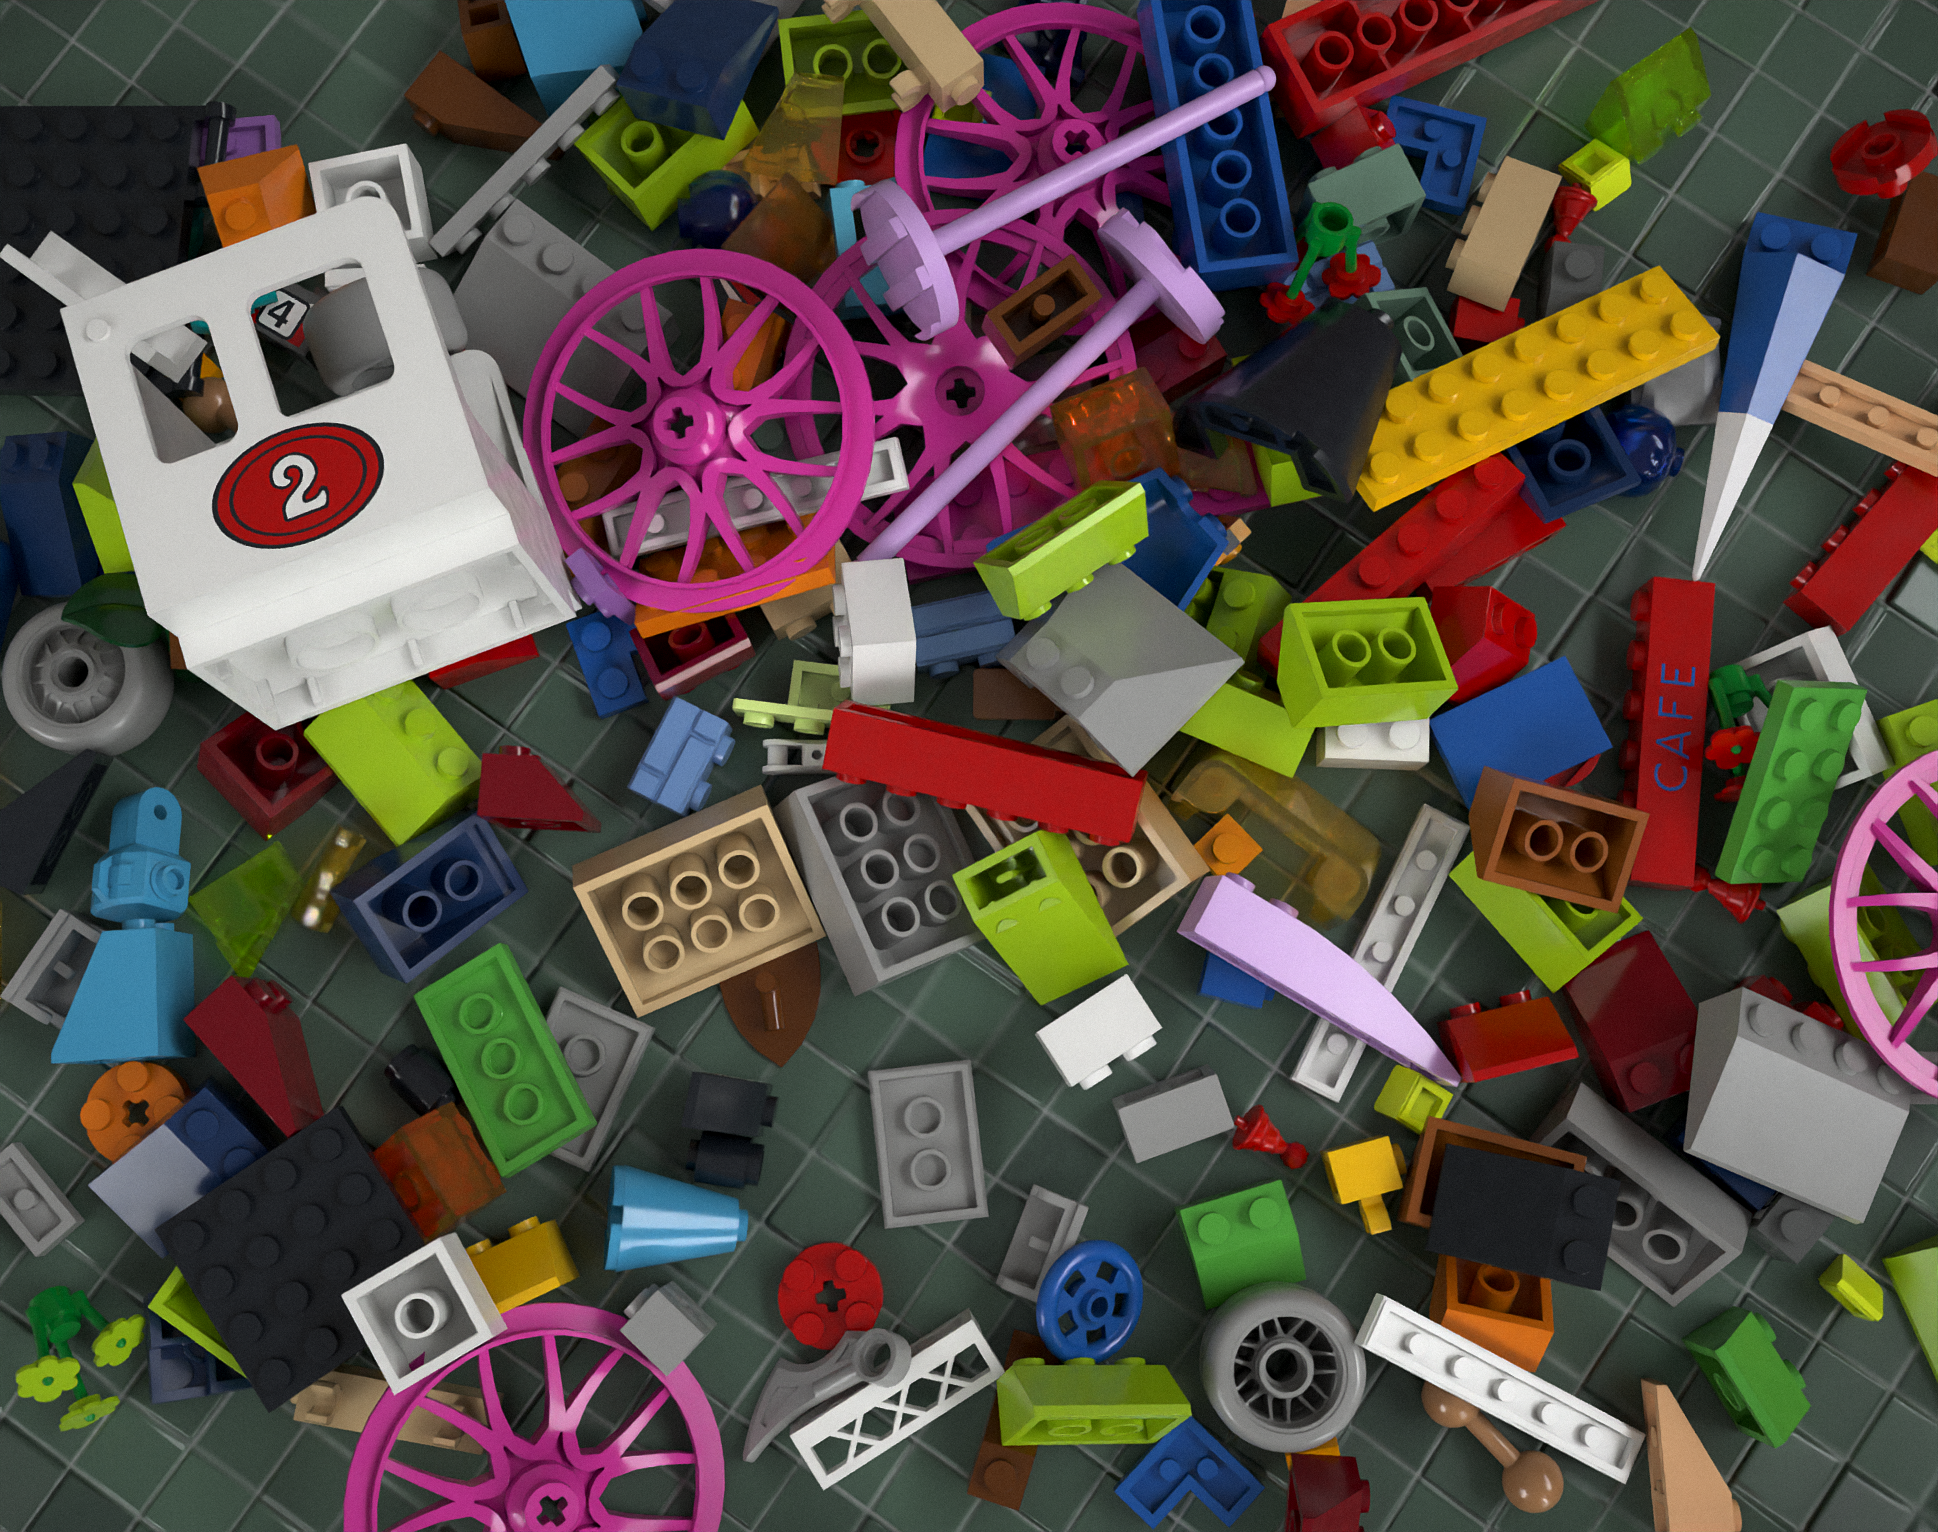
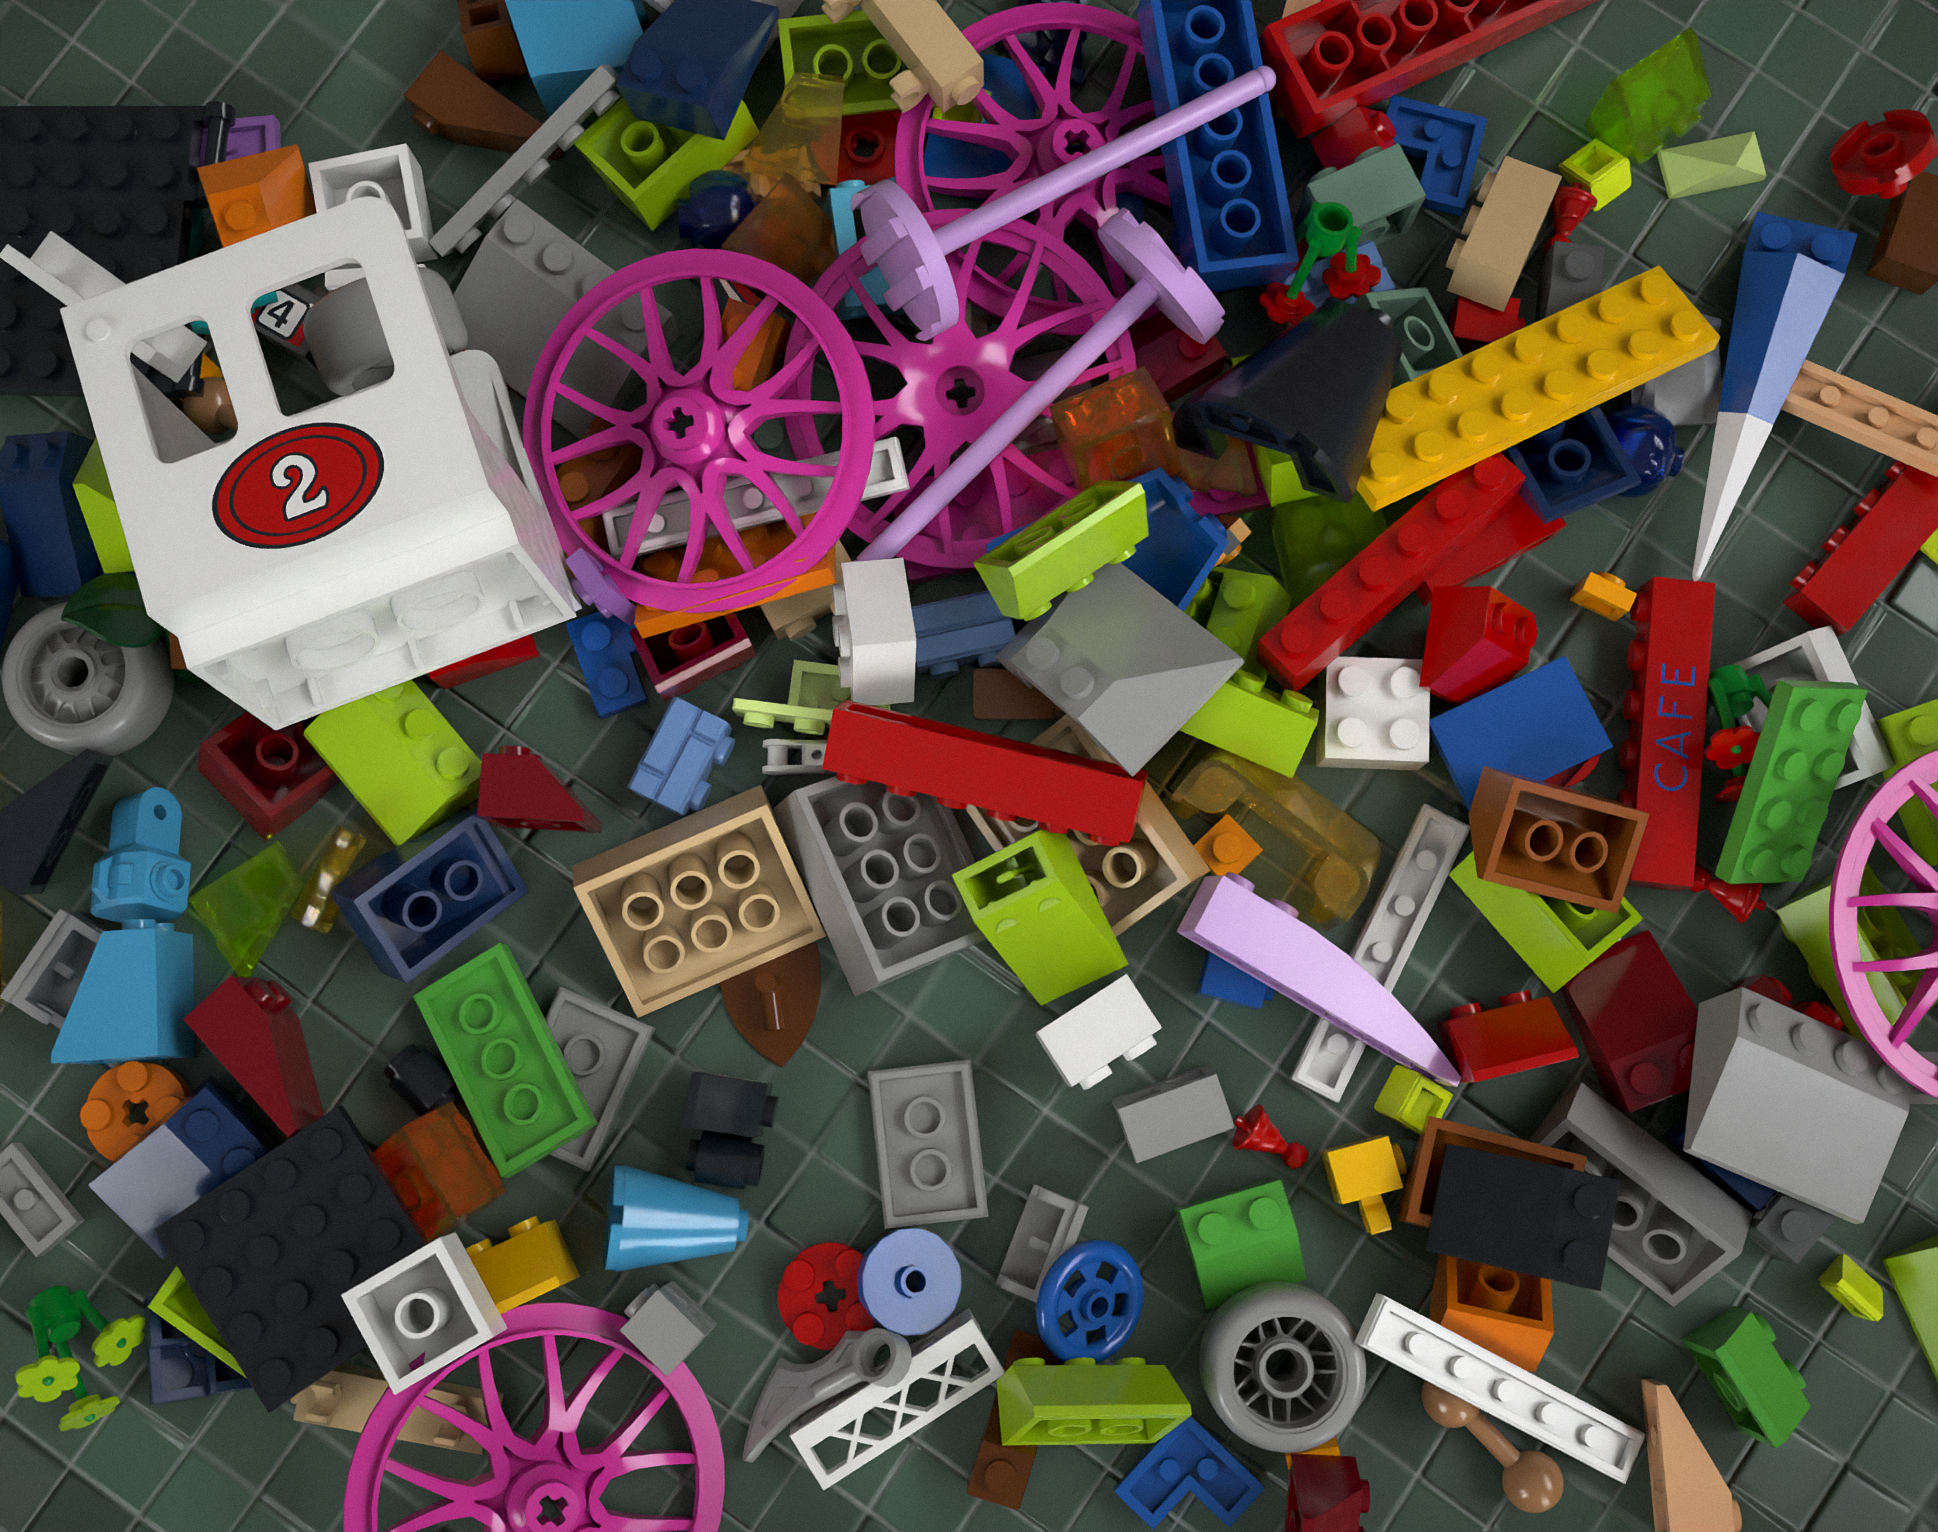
(884, 1275): none -> plate
(1041, 311): reddish brown brick -> none
(1319, 538): none -> clear neon green slope
(1361, 662): lime slope -> none
(1604, 595): none -> light orange plate
(1711, 165): none -> yellowish green slope

